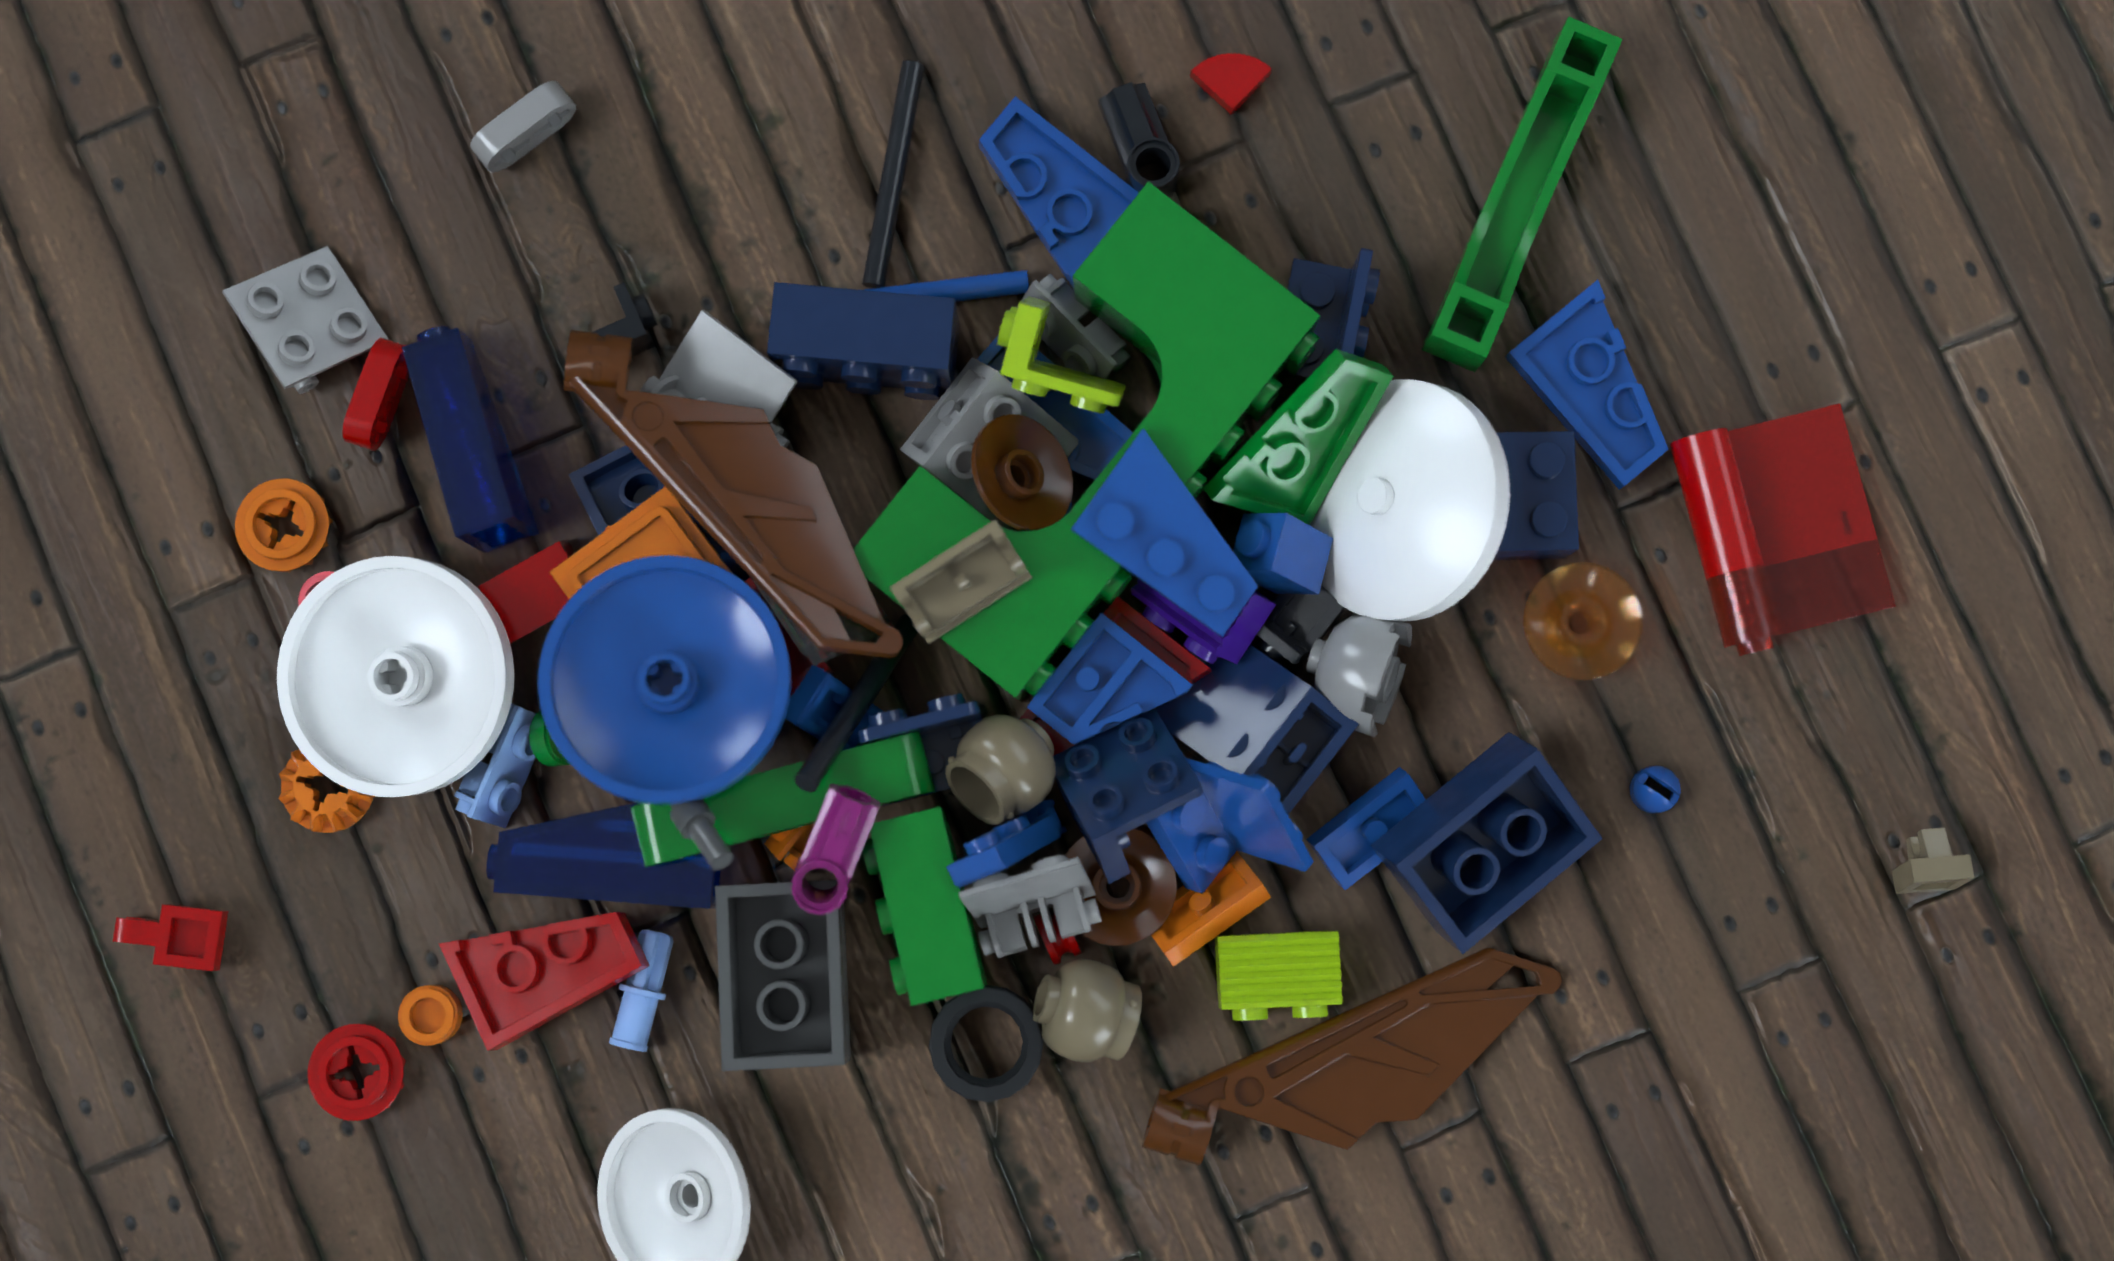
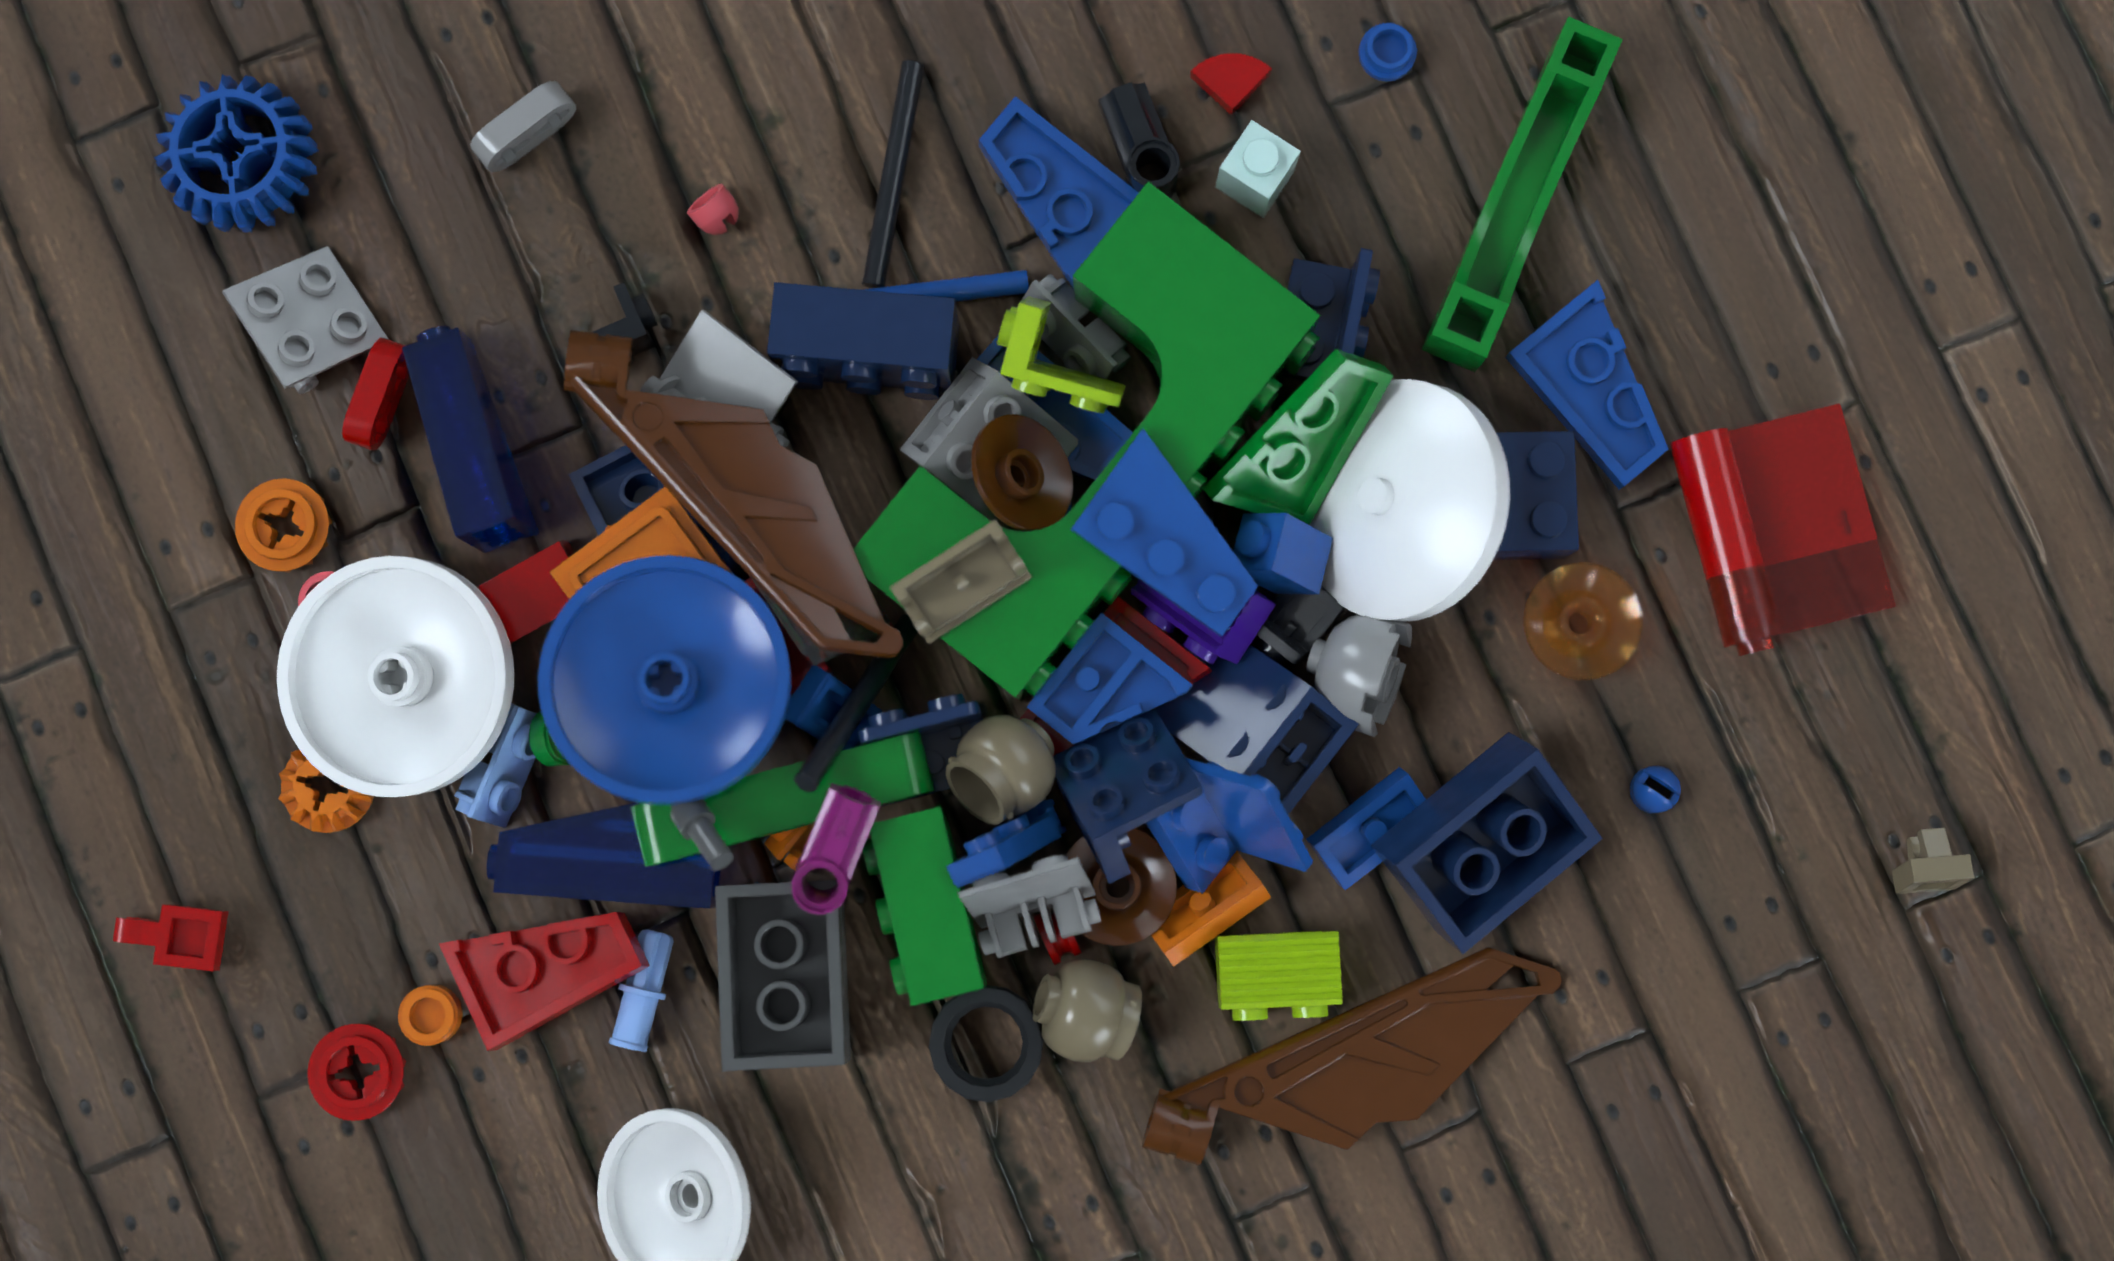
(225, 113): none -> blue gear
(712, 208): none -> coral hinge
(1257, 168): none -> light aqua brick
(1387, 52): none -> blue plate

